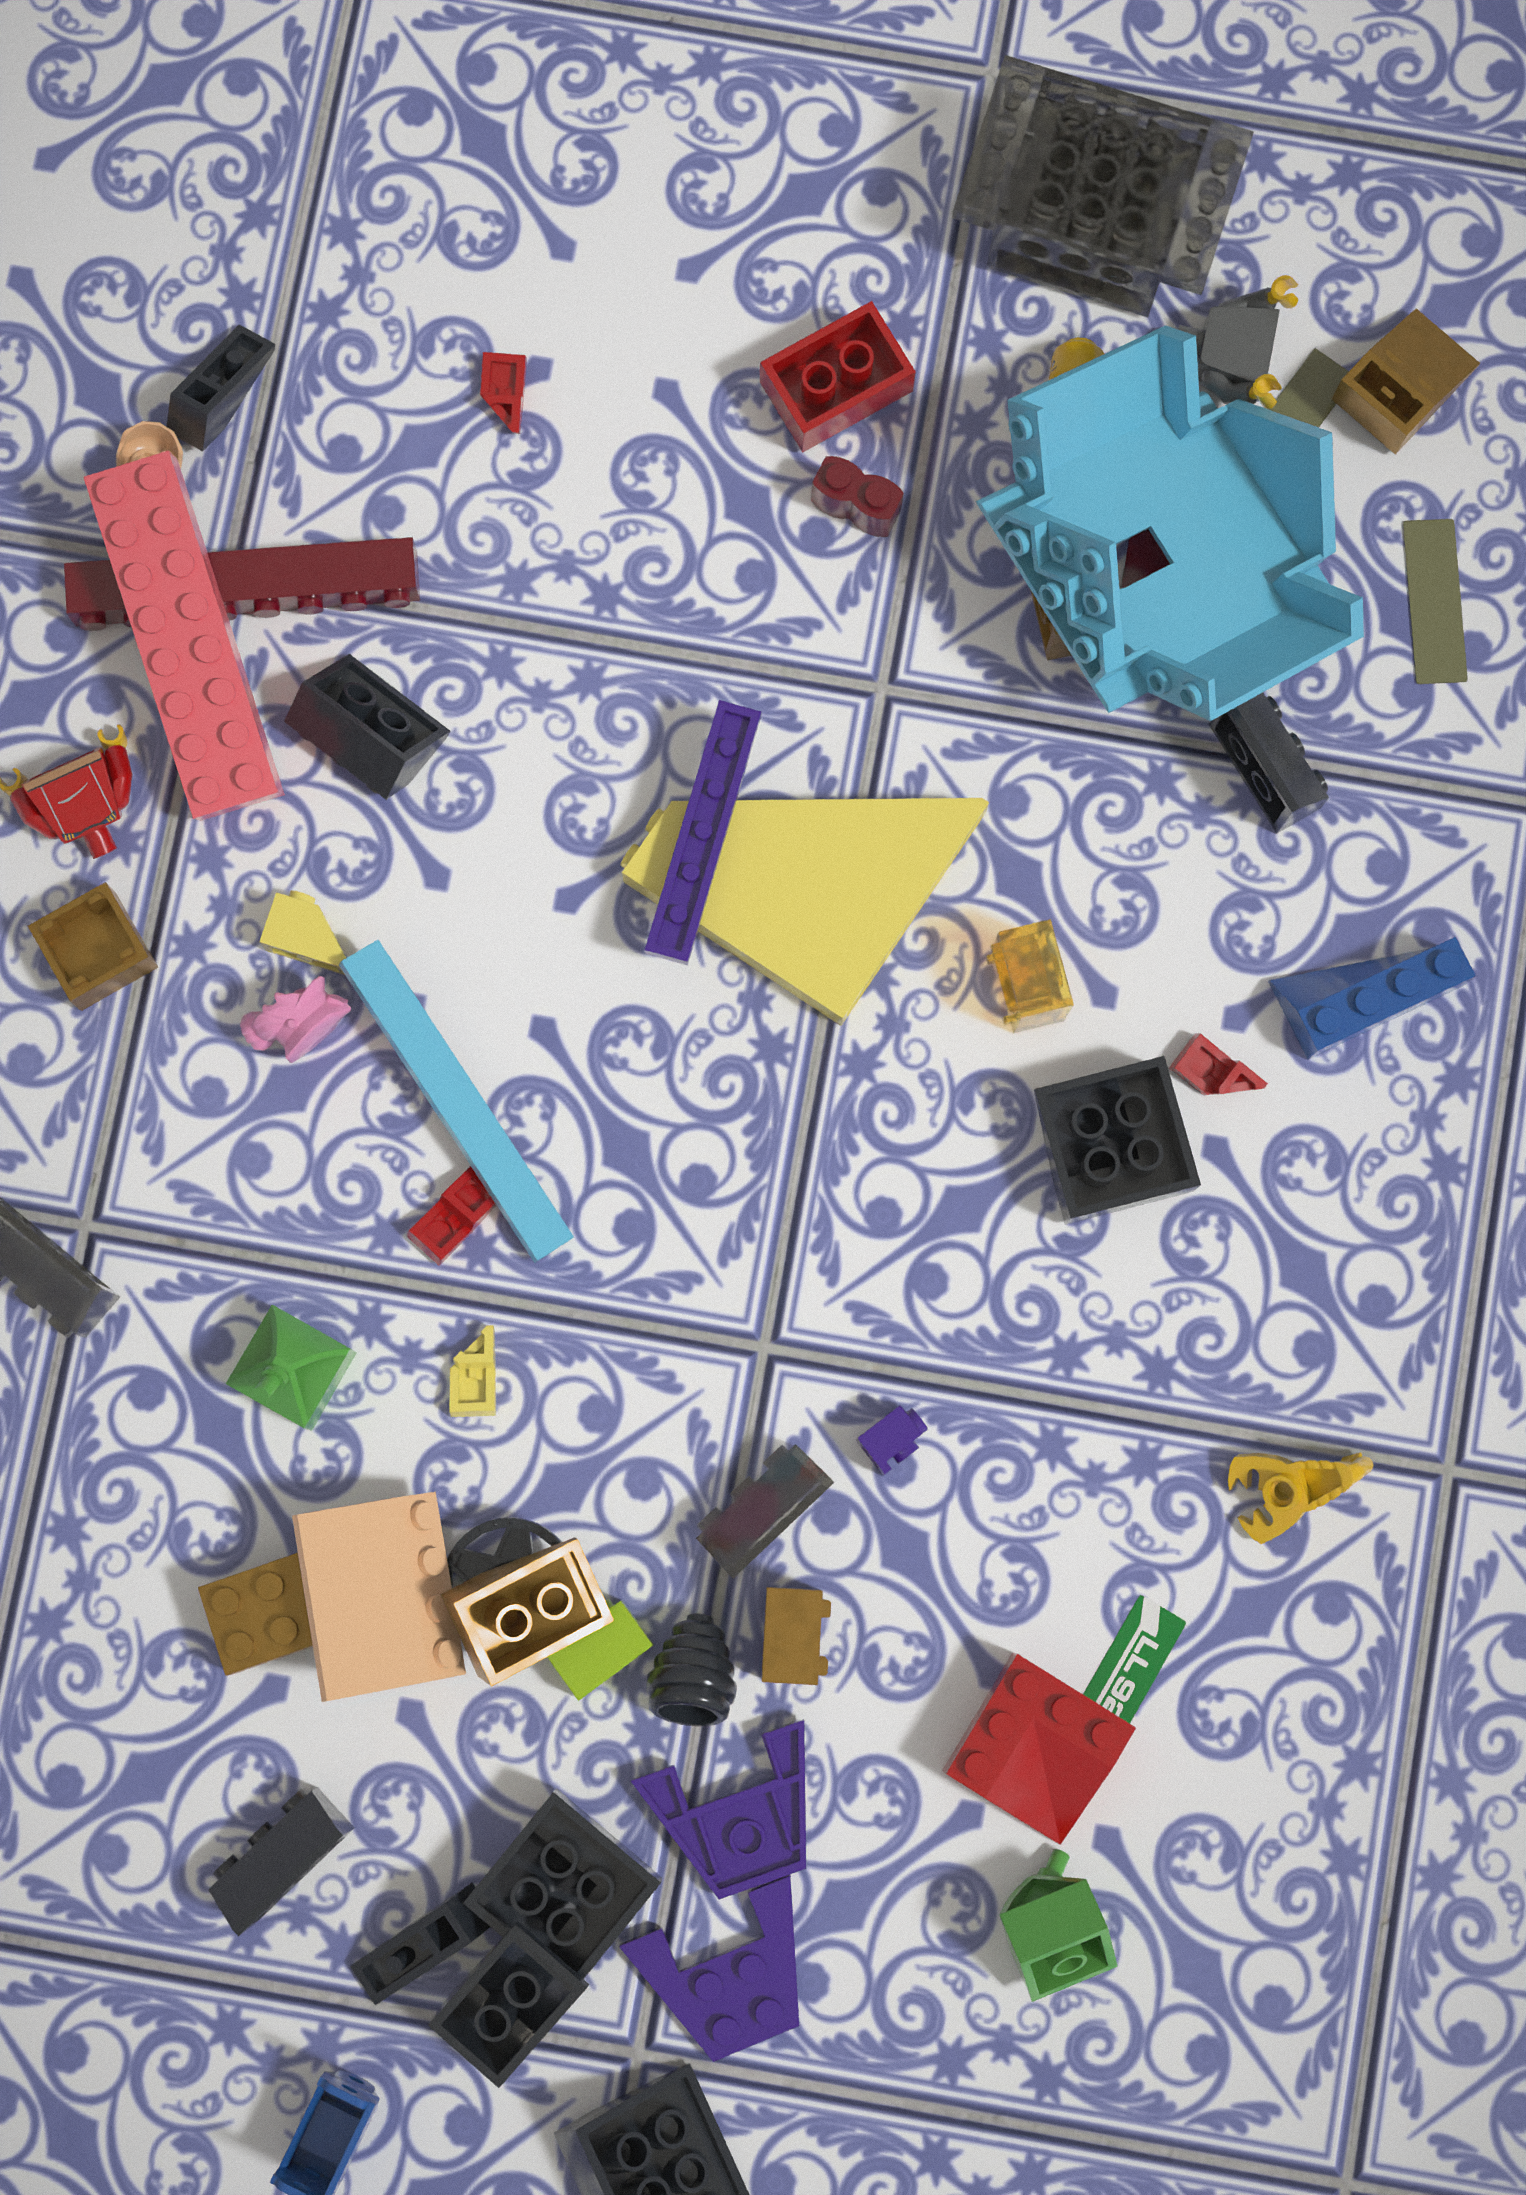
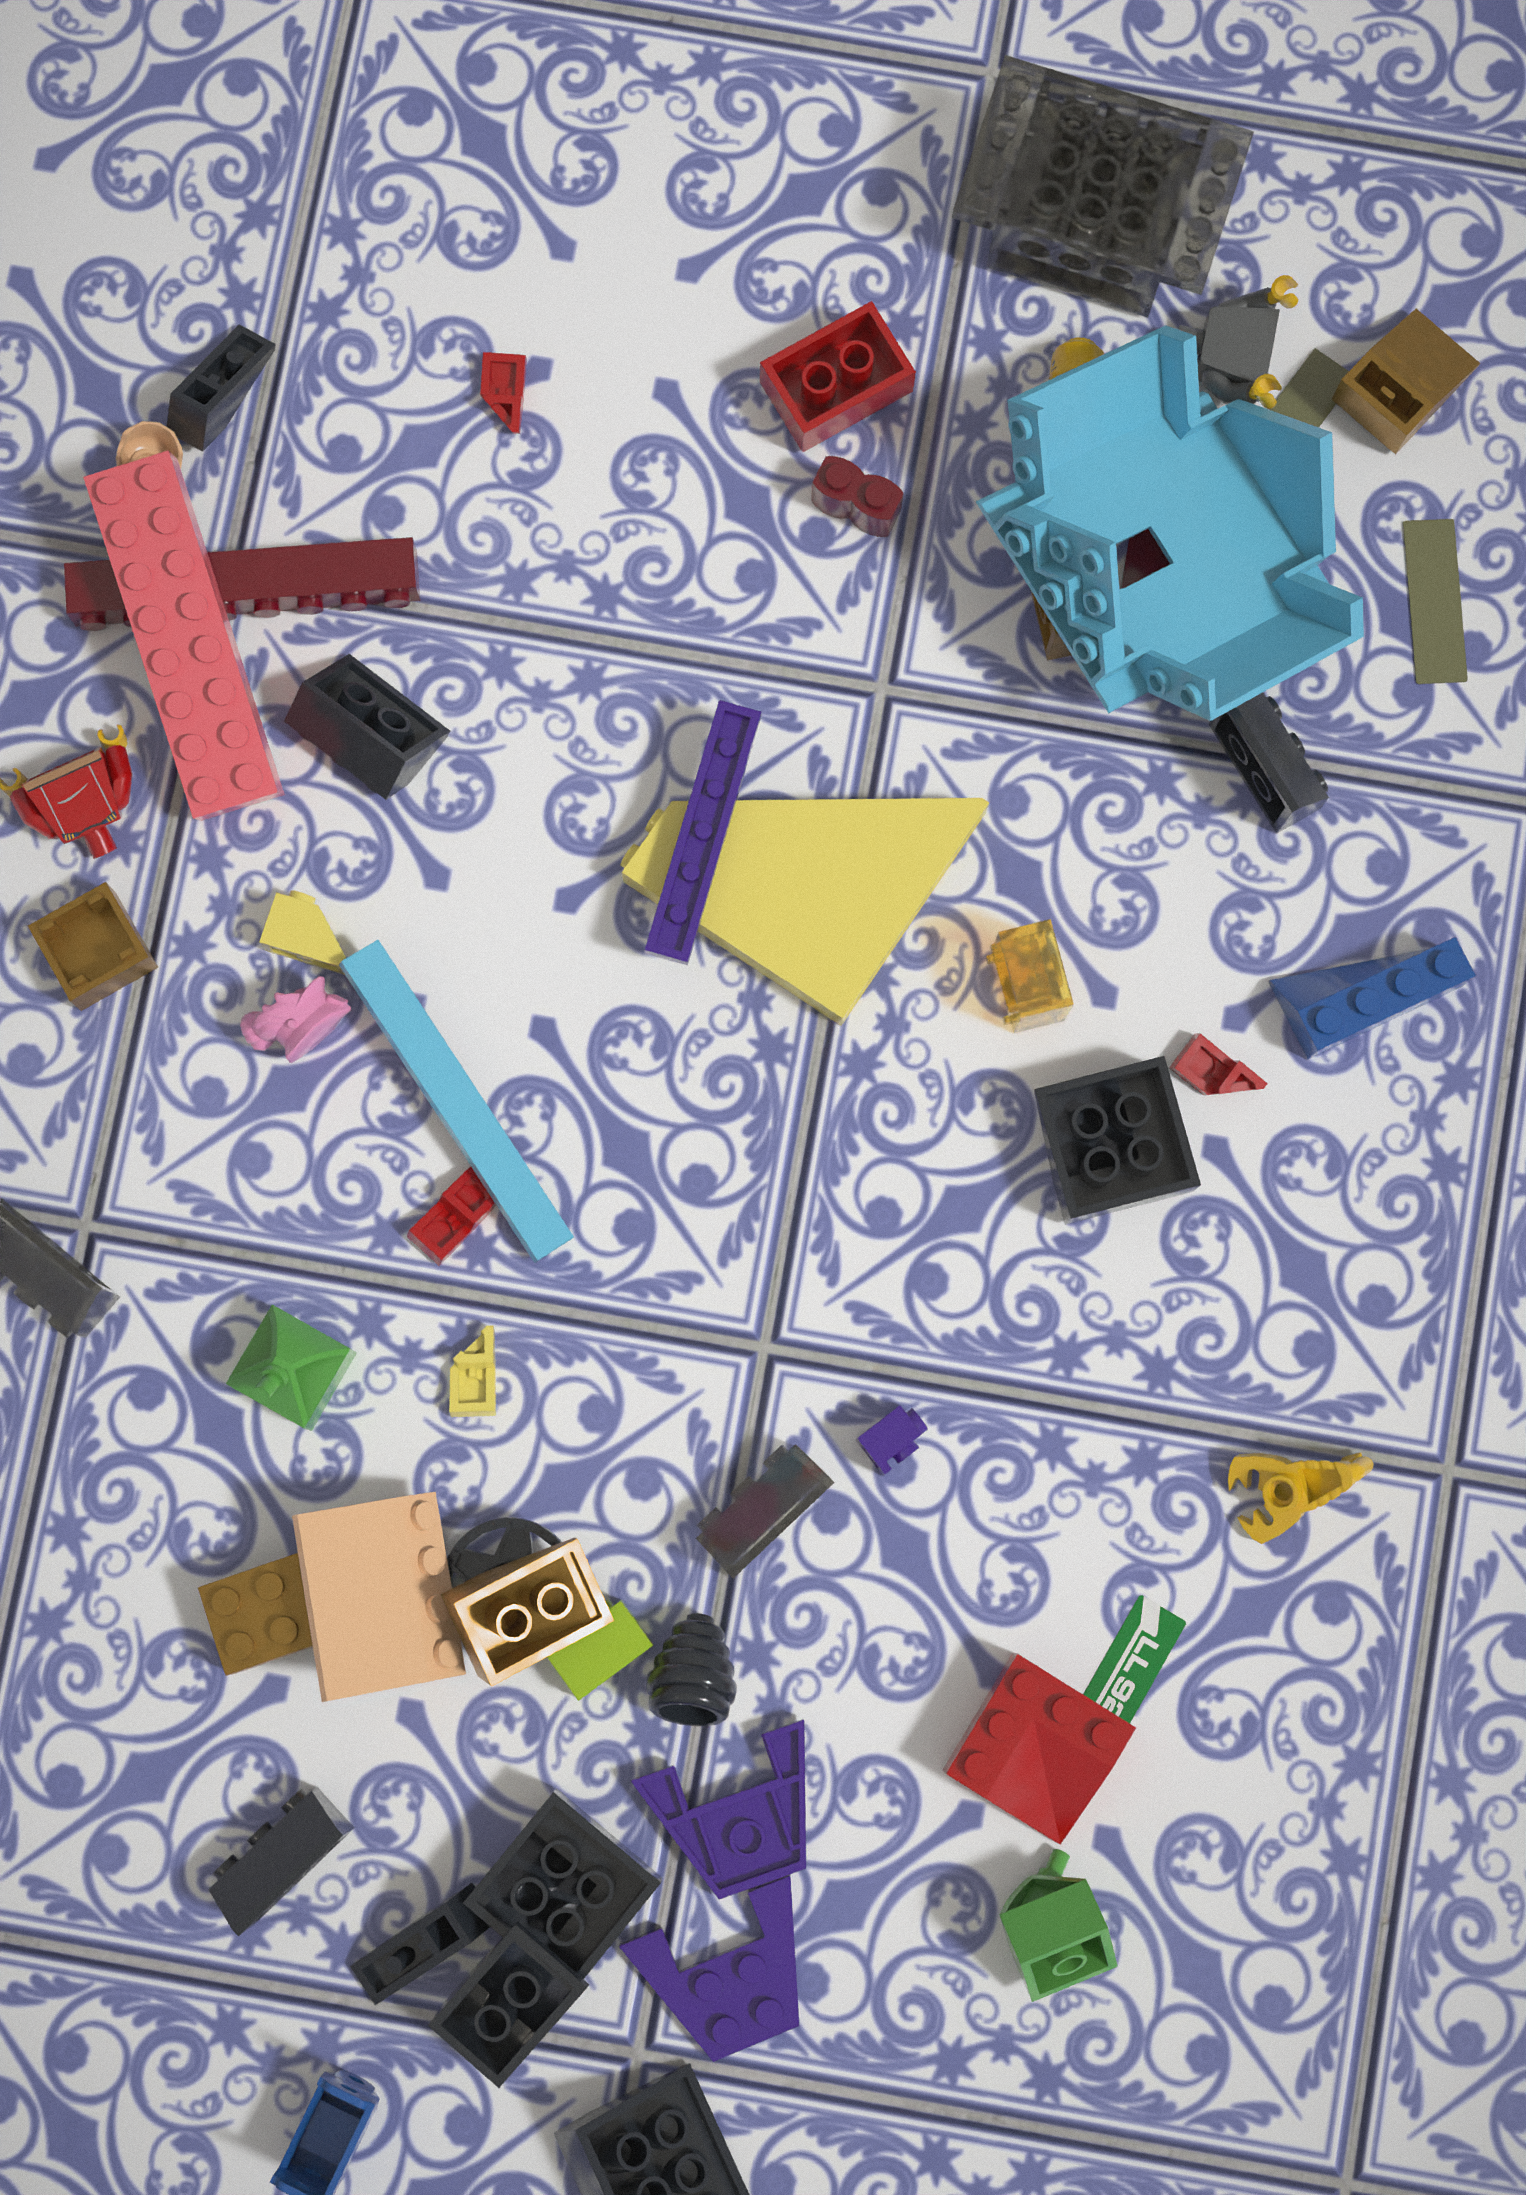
(793, 1636): pearl gold container -> none

